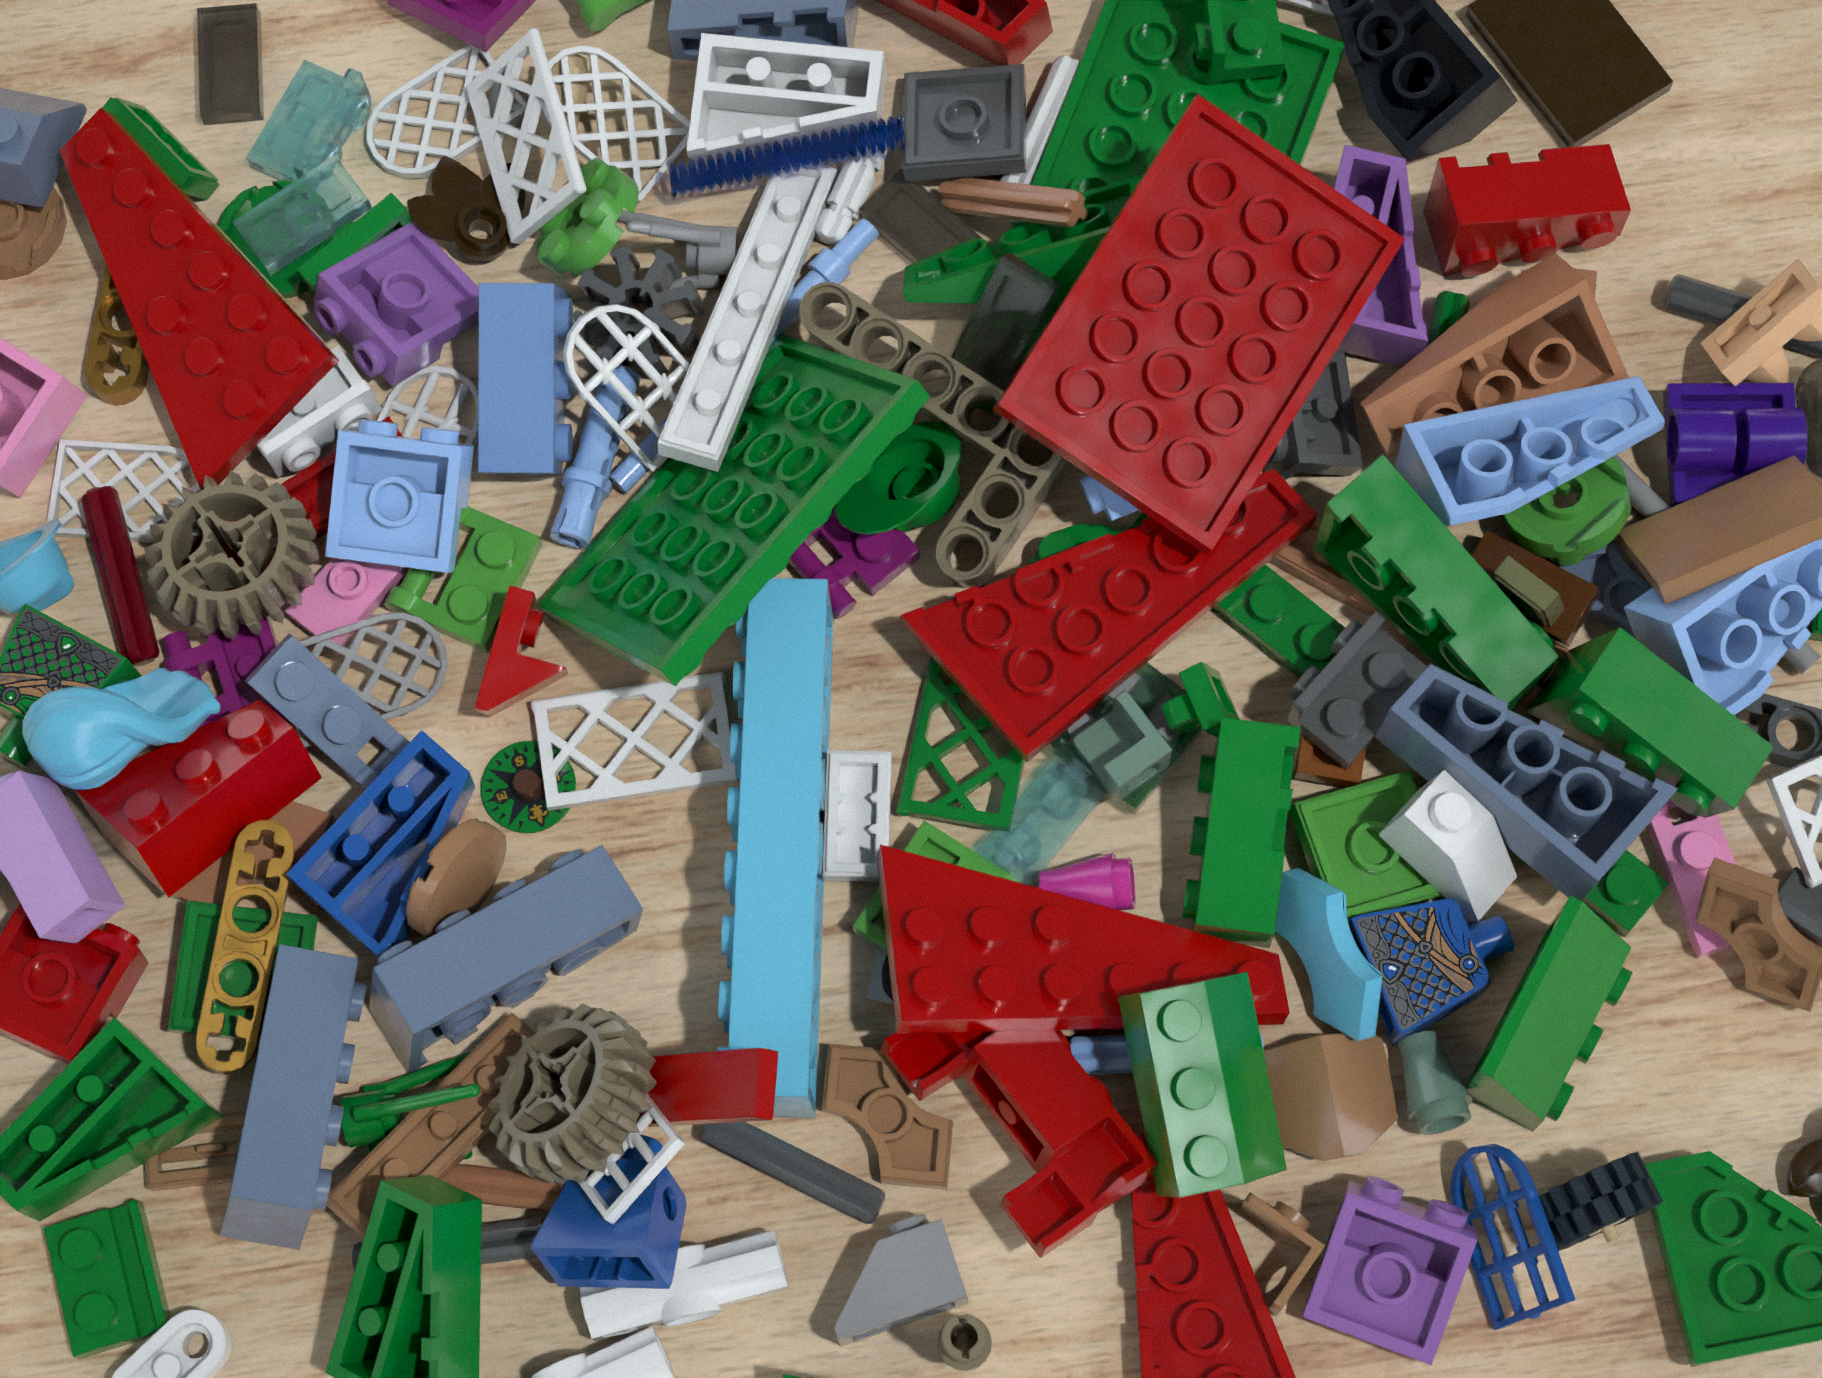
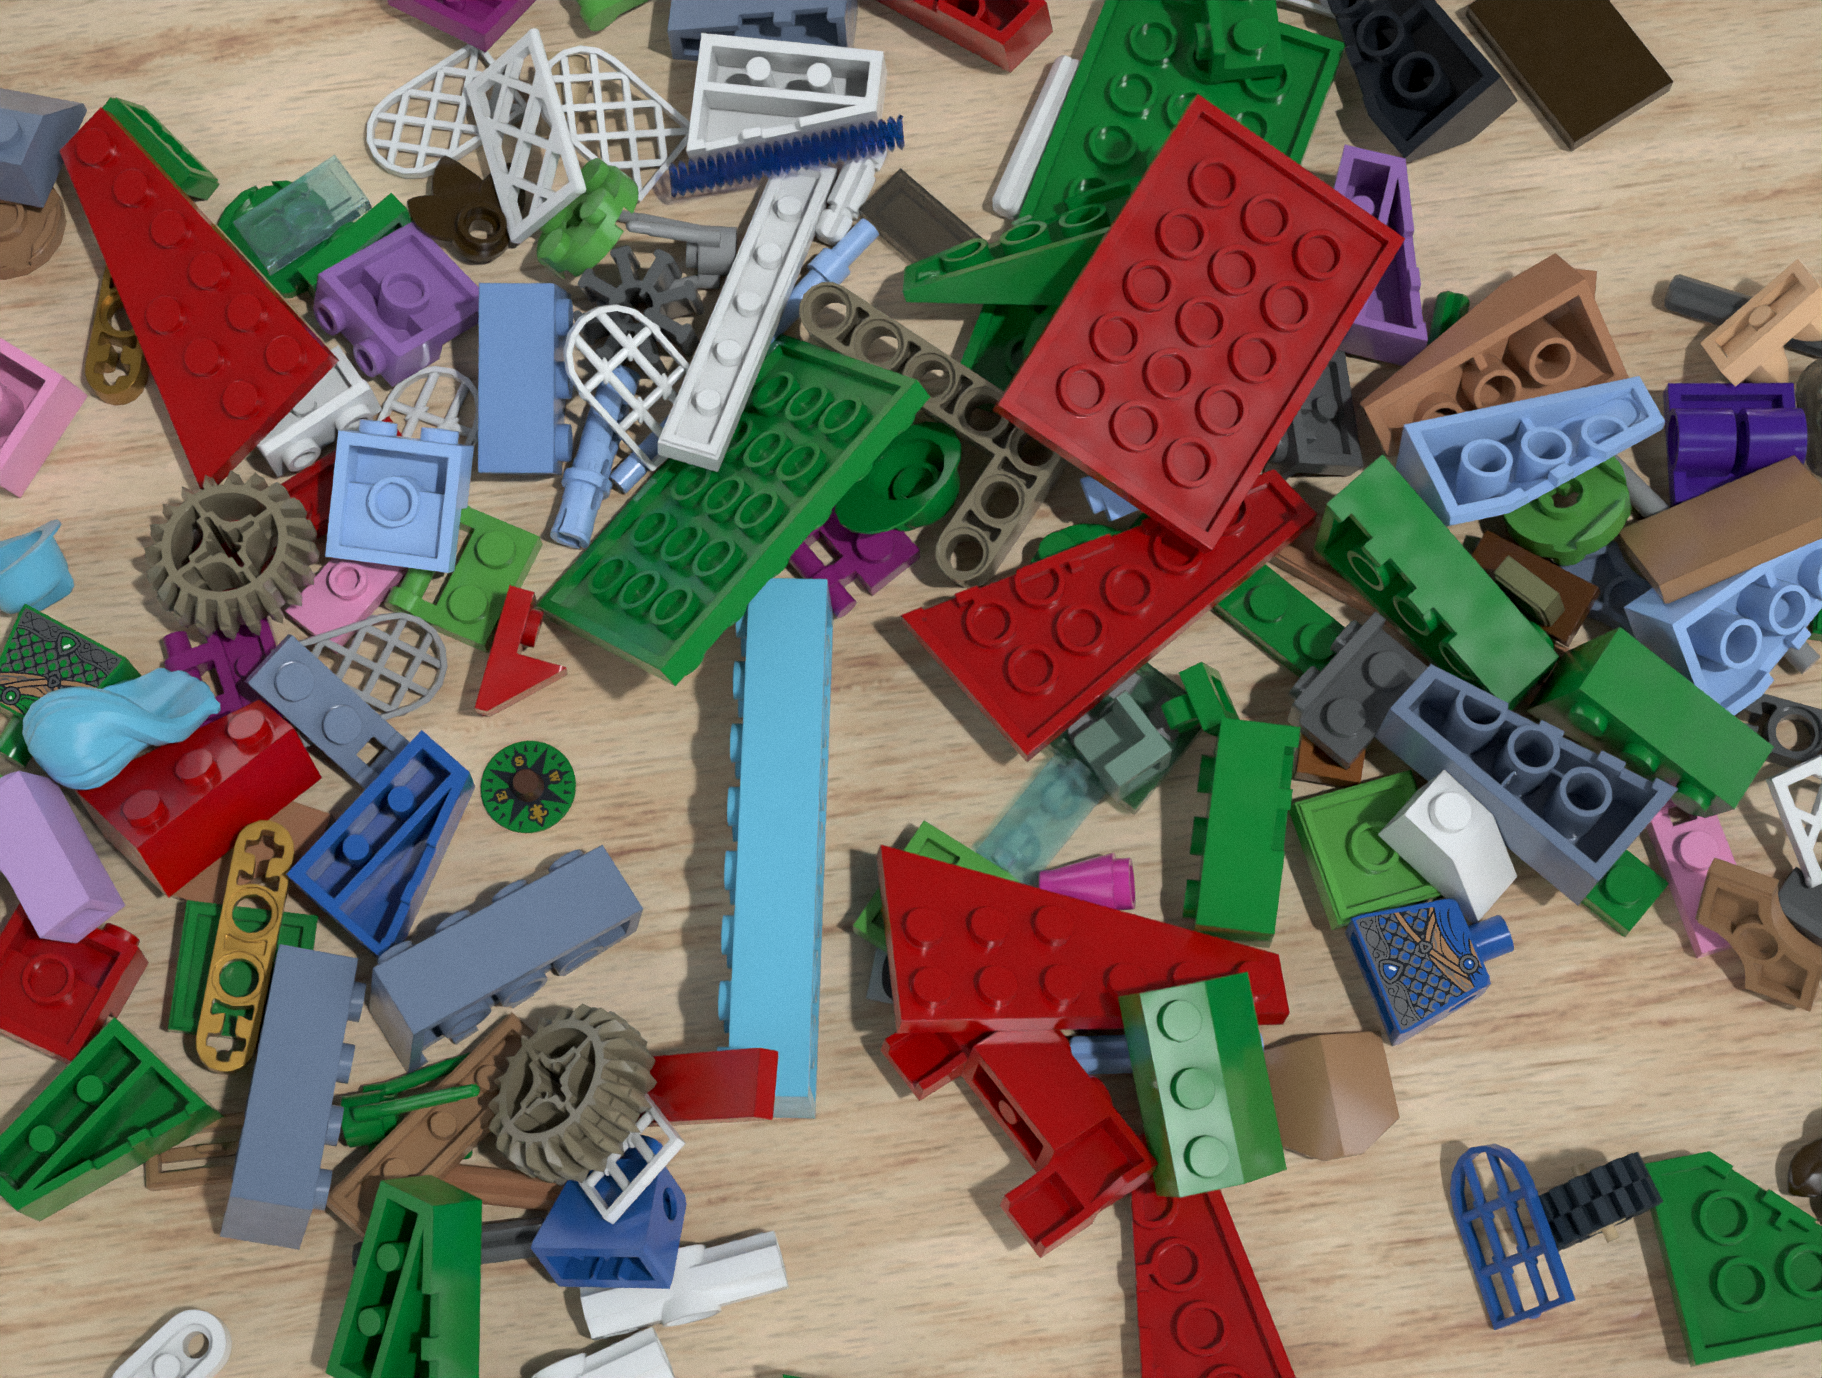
(106, 449): white window -> none
(107, 1279): green plate -> none
(120, 575): dark red axle -> none
(230, 64): clear smoke tile -> none
(311, 122): clear light blue bracket -> none
(462, 875): medium nougat tile -> none
(607, 786): white window -> none
(796, 1168): dark grey axle -> none
(856, 813): white plate -> none
(903, 1281): light grey slope -> none
(908, 1140): medium nougat tile -> none
(922, 756): green window -> none
(952, 1331): dark tan pin -> none
(964, 122): dark grey plate -> none
(1006, 320): clear smoke tile -> none
(1013, 201): nougat axle -> none
(1291, 1228): medium nougat bracket -> none
(1341, 979): medium azure tile -> none
(1392, 1269): medium lavender plate -> none
(1432, 1085): sand green cone -> none
(1524, 207): red wedge -> none
(1552, 1018): green slope -> none

